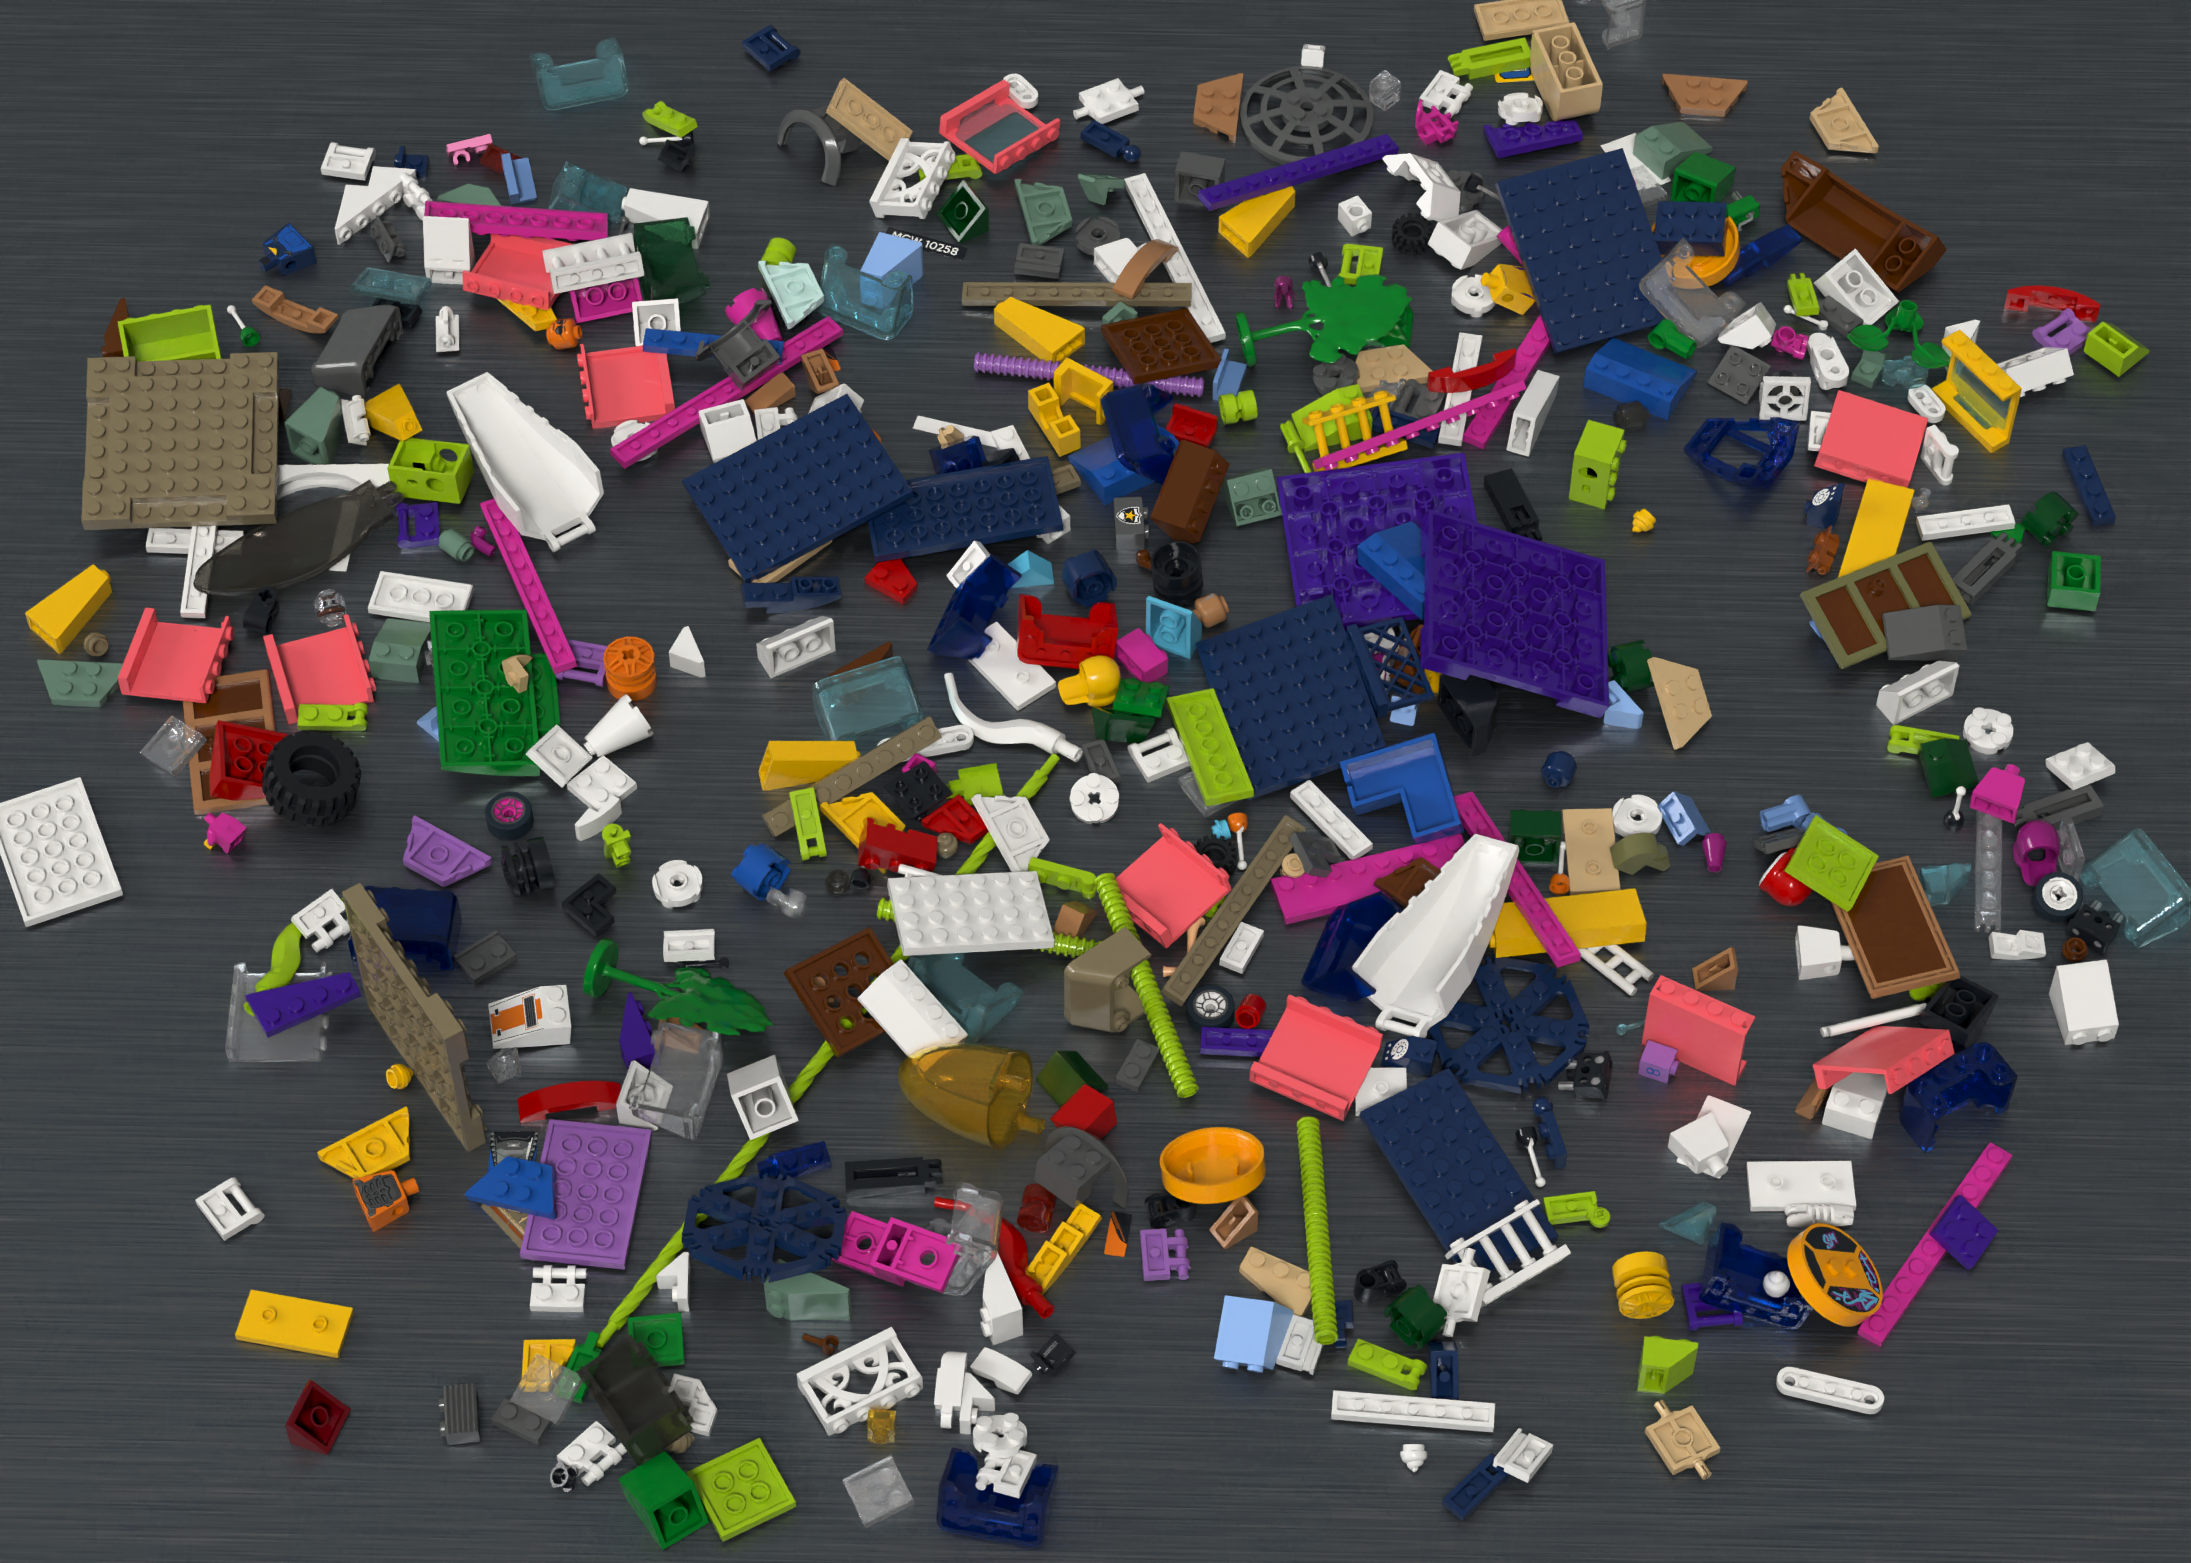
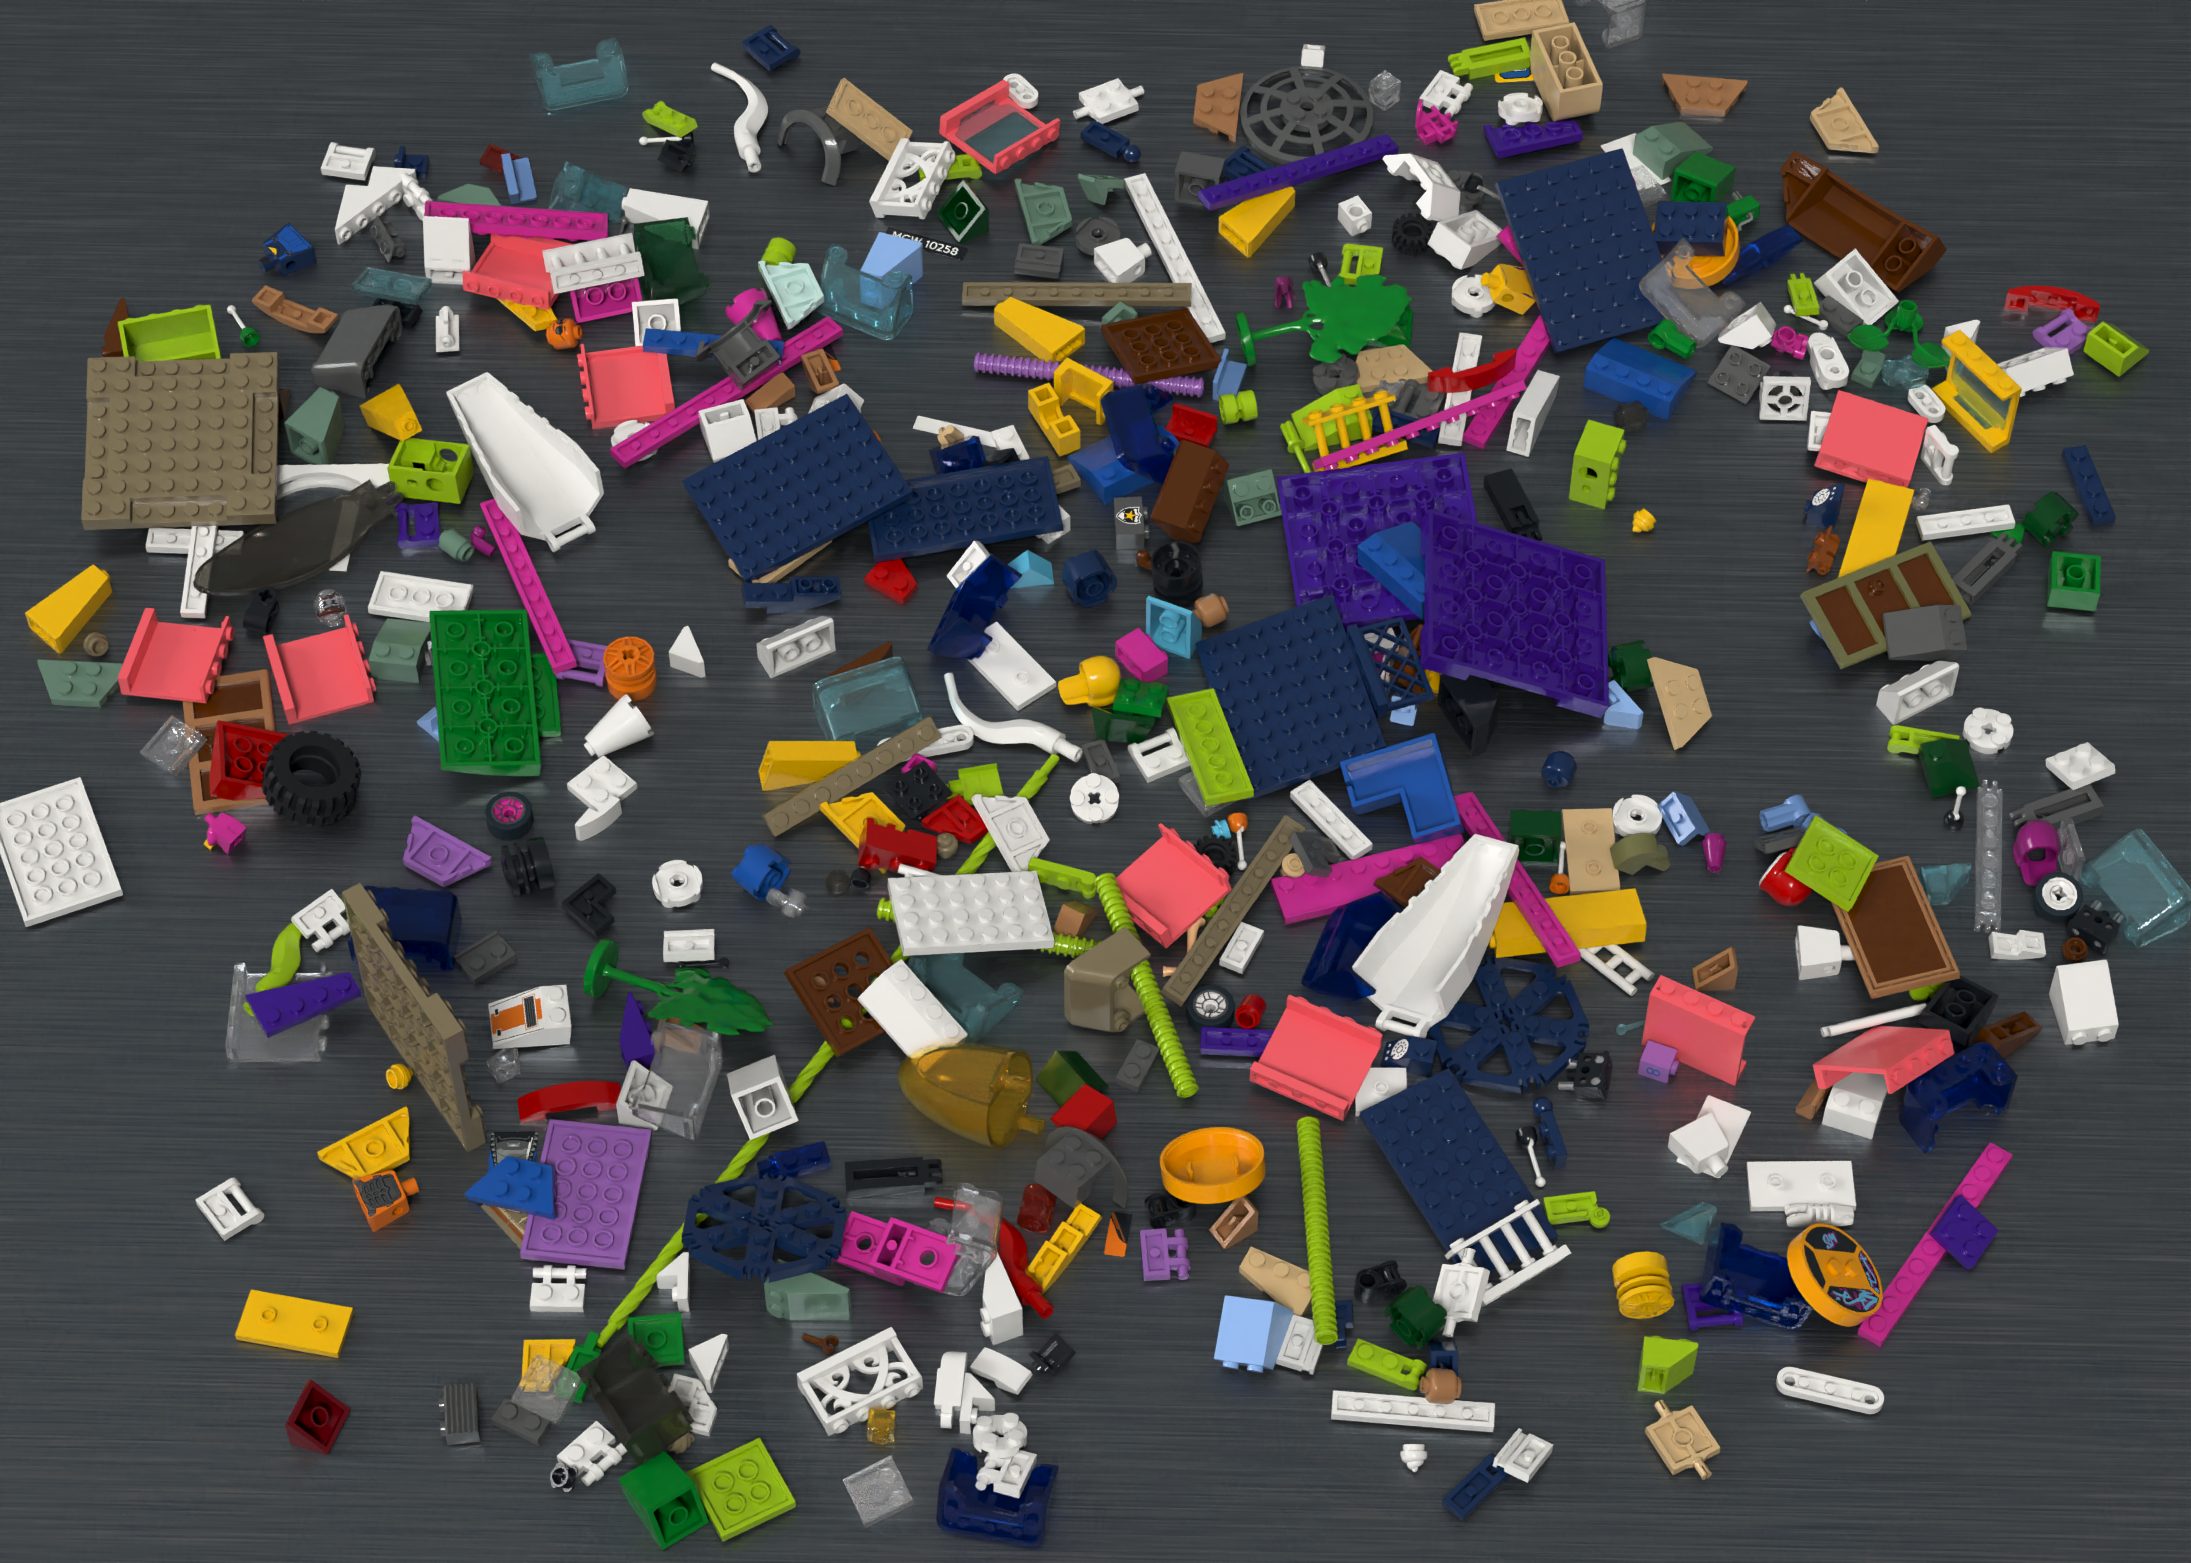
(332, 717): lime plate -> none
(356, 426): white hinge -> none
(461, 148): bright pink plate -> none
(515, 673): tan plate -> none
(559, 756): white plate -> none
(616, 844): lime hips -> none
(708, 1359): none -> white slope
(750, 121): none -> white animal
(807, 823): lime plate -> none
(1064, 639): red windscreen -> none
(1141, 265): medium nougat slope -> none
(1237, 166): none -> dark blue plate
(1441, 1386): none -> medium nougat head
(1776, 1283): white plate -> none
(1782, 439): clear blue windscreen -> none
(1999, 793): dark pink torso -> none
(2009, 1033): none -> reddish brown slope

